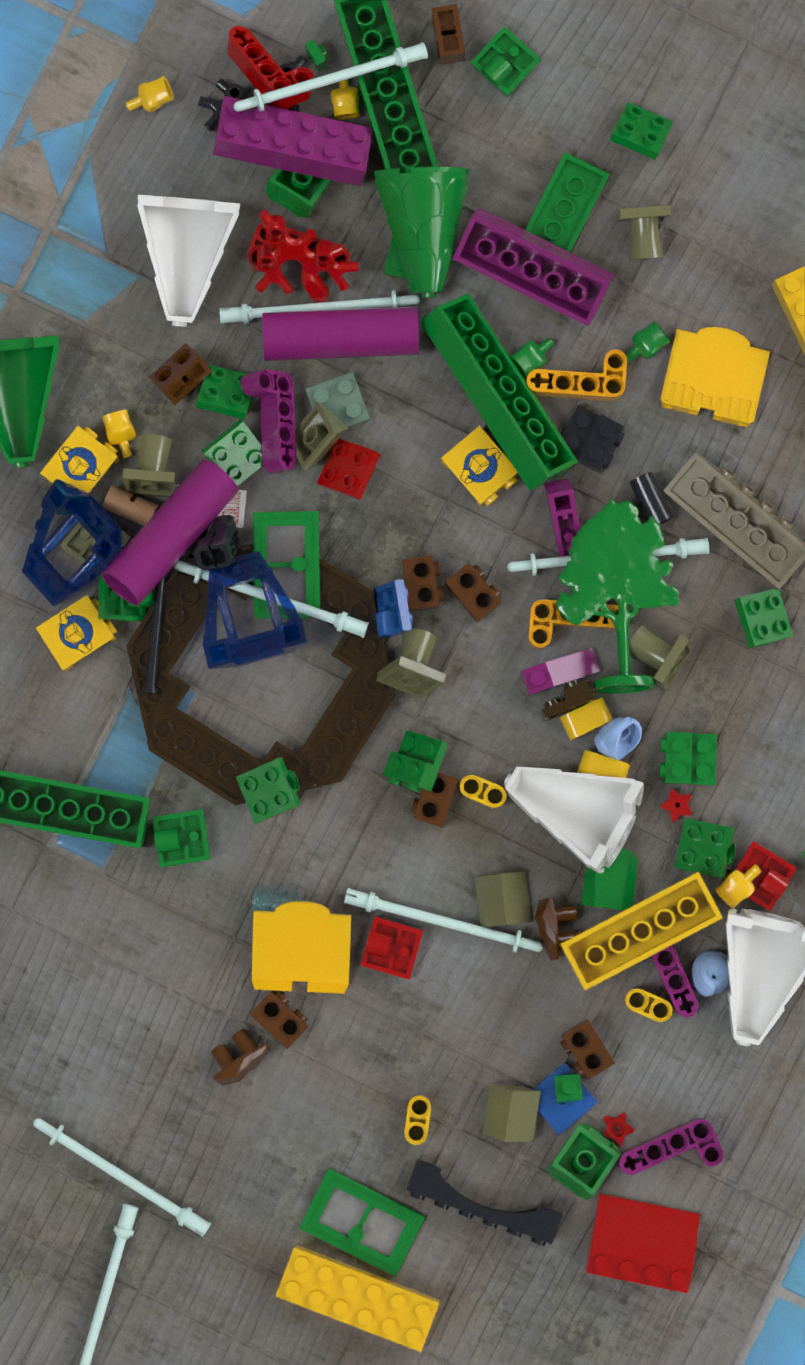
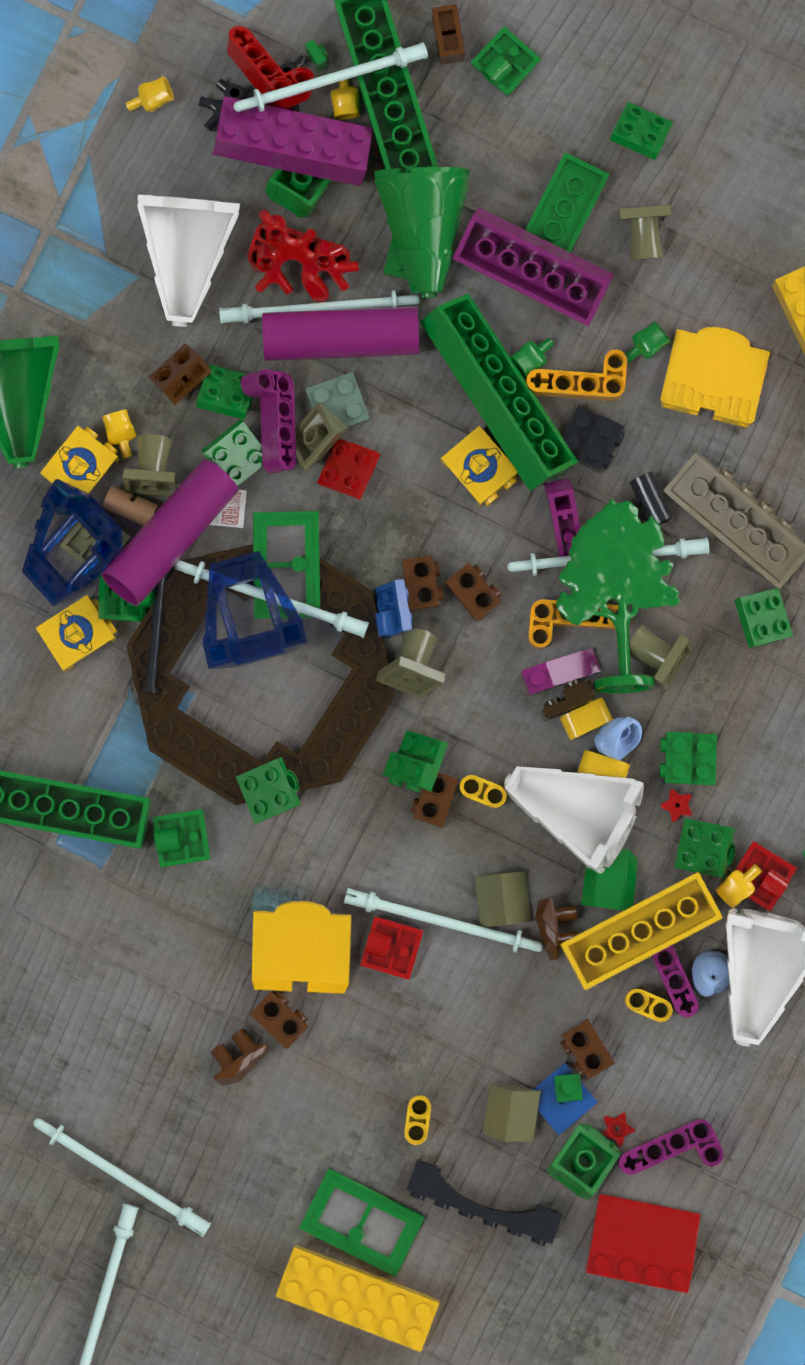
(217, 544): black piece -> none

